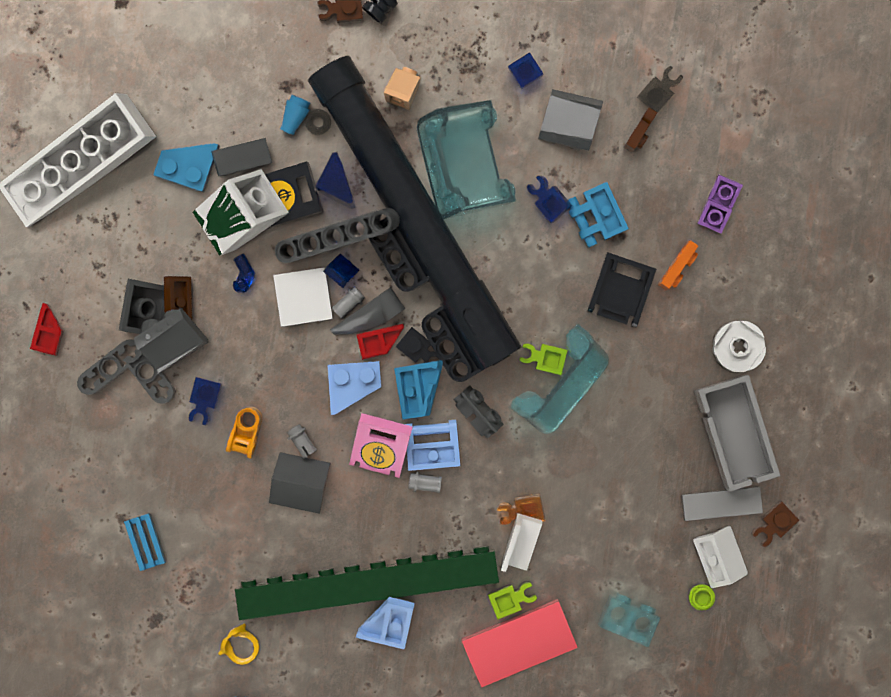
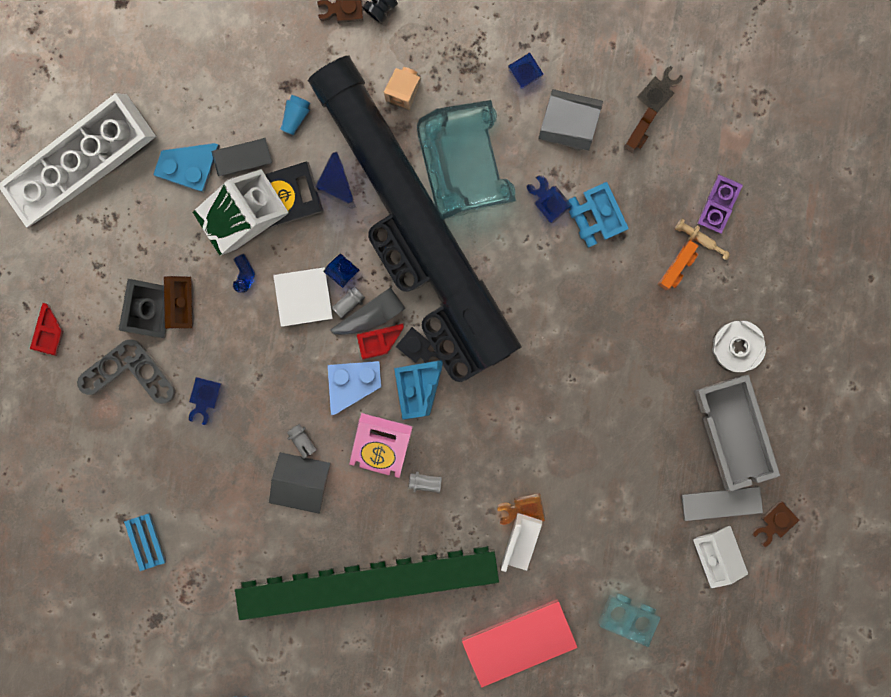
(169, 339): dark grey slope -> none
(227, 649): yellow piece -> none
(244, 434): light orange piece -> none
(314, 114): clear smoke plate -> none
(347, 231): dark grey beam -> none
(388, 623): light blue wing -> none
(433, 454): light blue plate -> none
(487, 419): dark grey hinge -> none
(507, 601): lime plate -> none
(548, 359): lime plate -> none
(589, 364): clear light blue windscreen -> none
(620, 294): black container -> none
(695, 234): none -> tan piece
(701, 597): lime plate -> none

